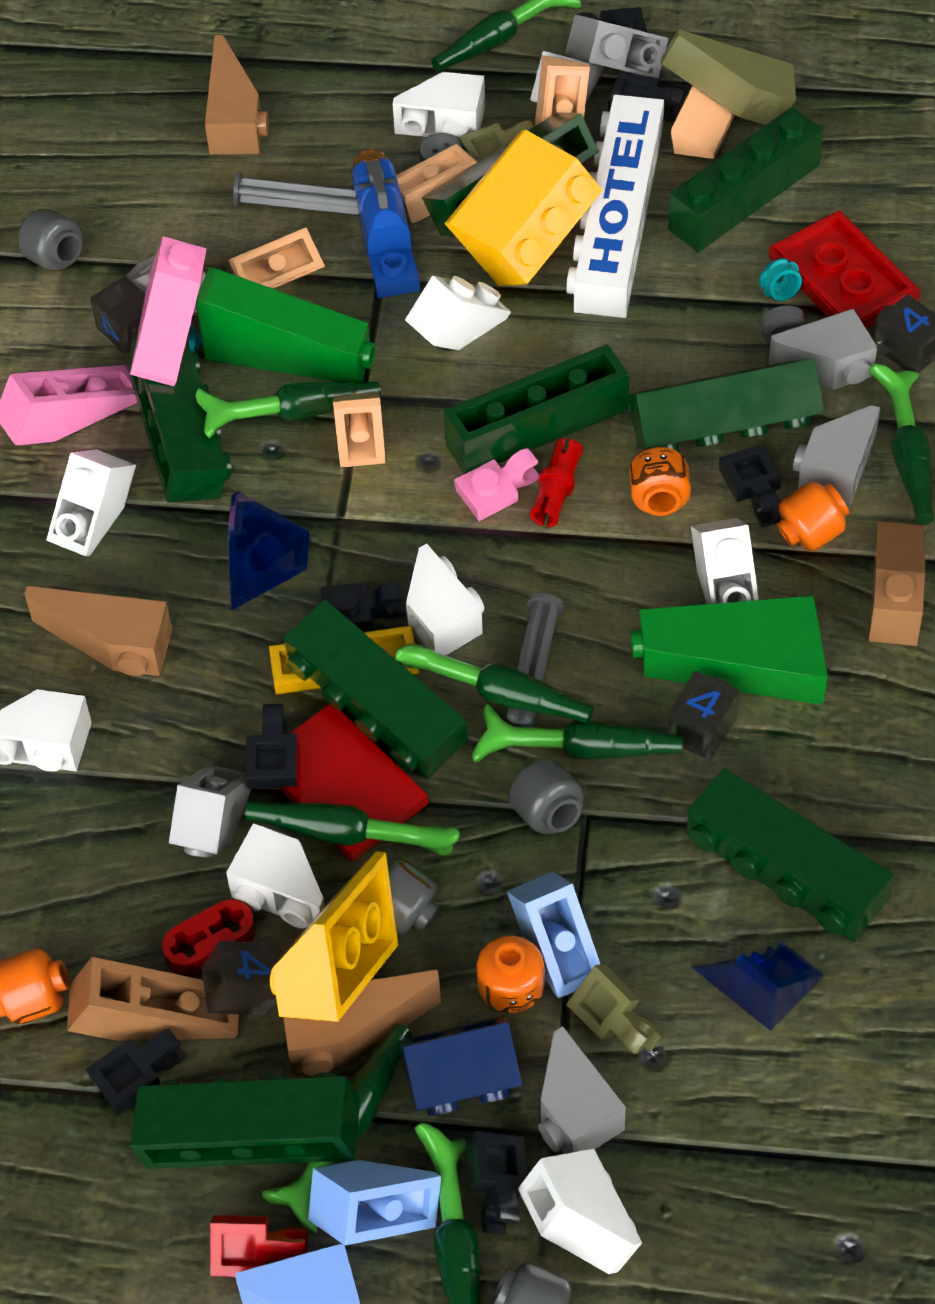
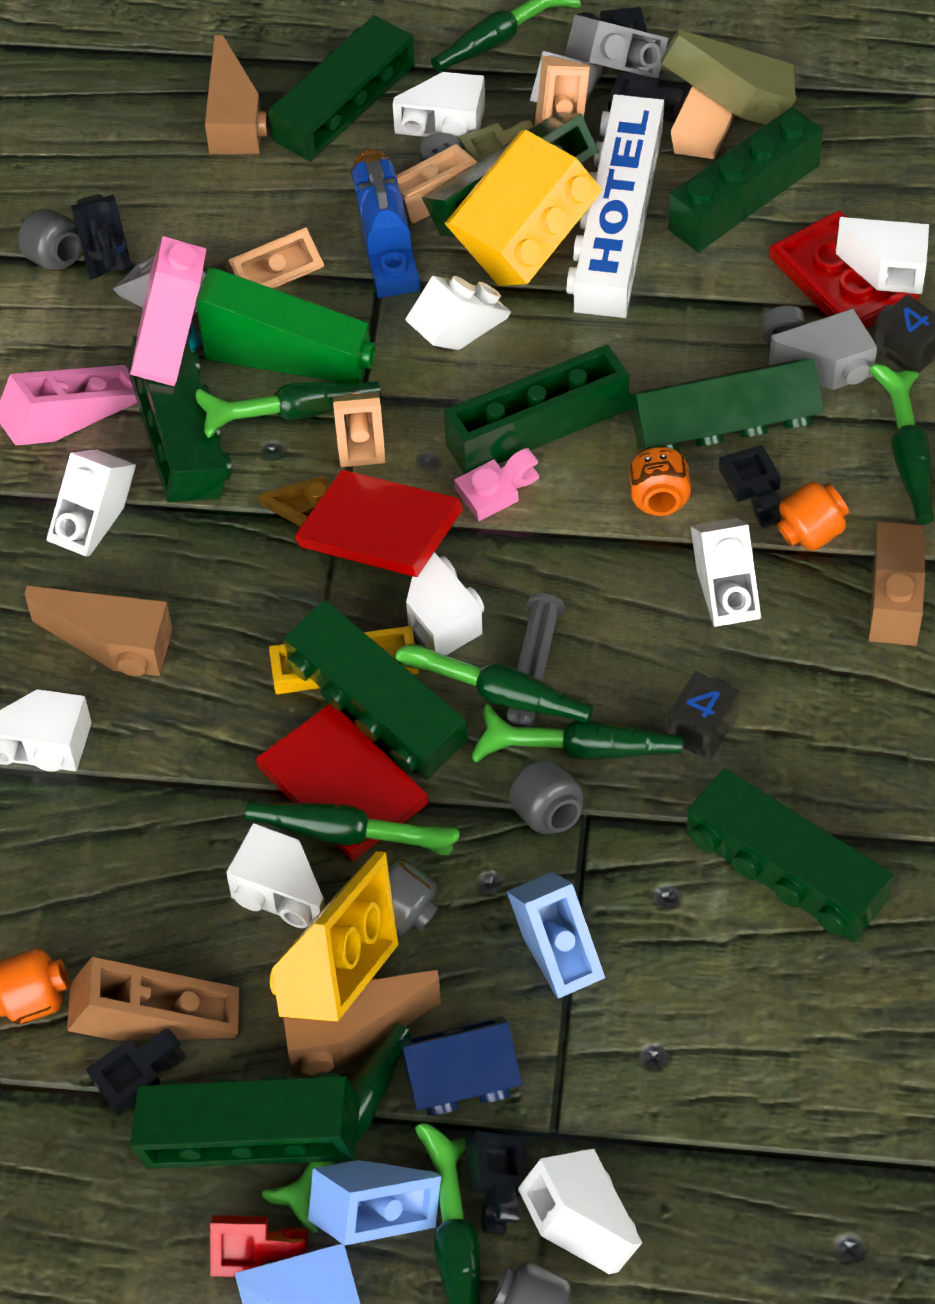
(101, 235): none -> black hips
(119, 312): clear smoke brick -> none
(204, 933): red beam -> none
(208, 810): slope -> none
(239, 978): clear smoke brick -> none
(262, 549): clear blue slope -> none
(274, 755): black plate -> none
(294, 195): axle -> none
(295, 500): none -> pearl gold piece
(341, 88): none -> dark green brick
(362, 606): black plate -> none
(379, 523): none -> red tile
(510, 974): orange head -> none
(556, 482): red pin -> none
(576, 1101): light grey slope -> none
(608, 1007): olive plate -> none
(752, 645): green slope -> none
(764, 983): clear blue slope -> none
(780, 279): teal plate -> none
(839, 452): light grey slope -> none
(885, 252): none -> white slope

